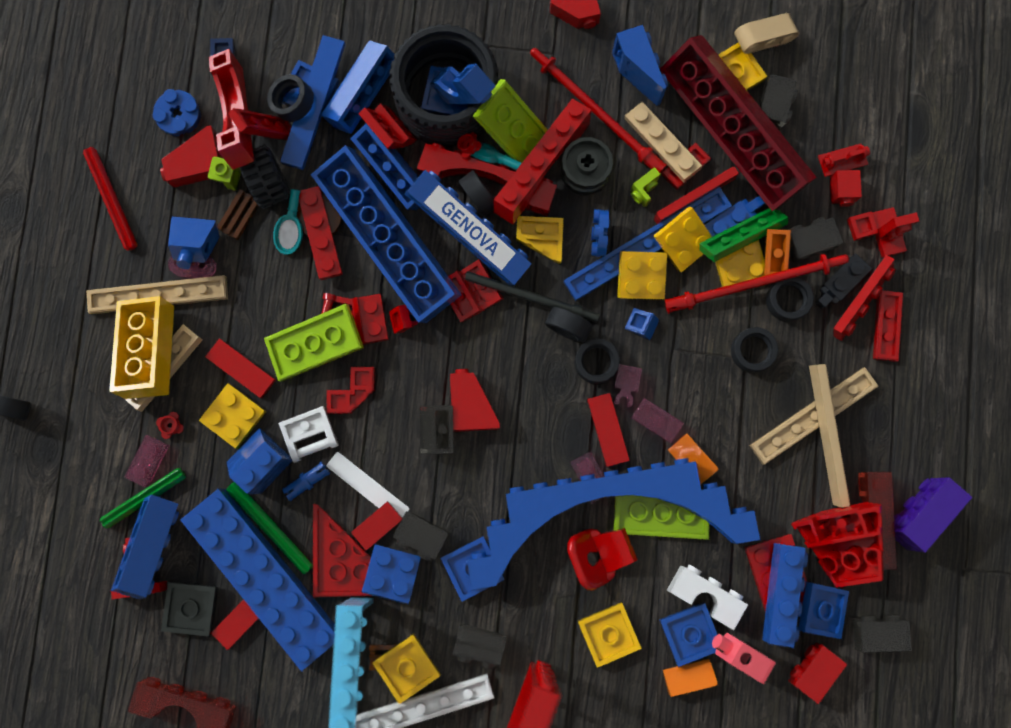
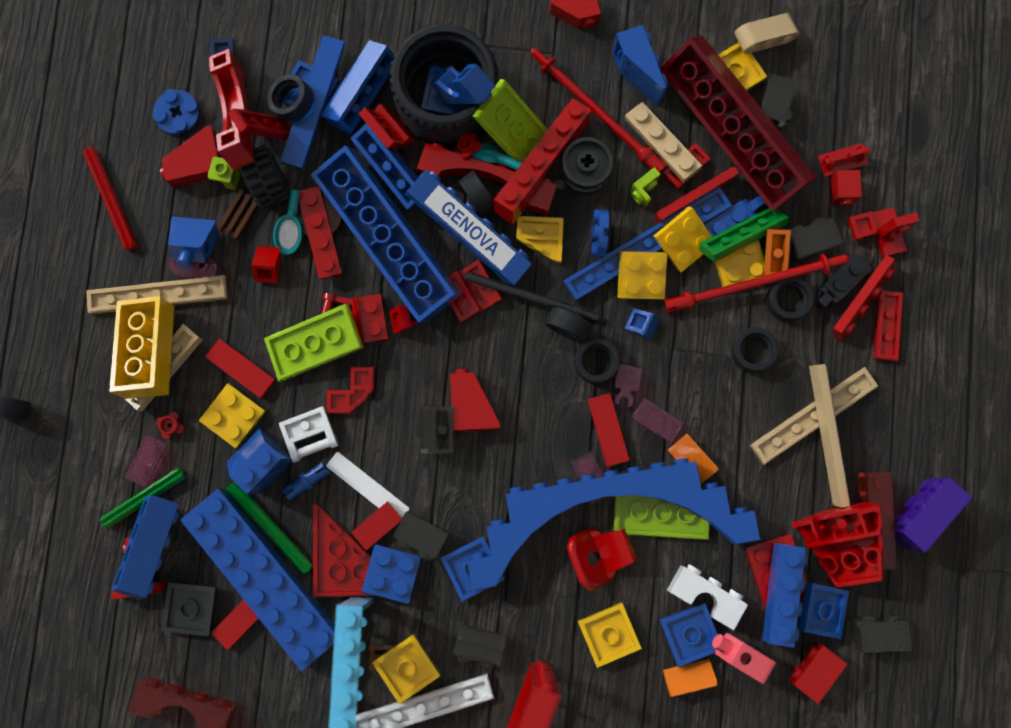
(267, 264): none -> red brick

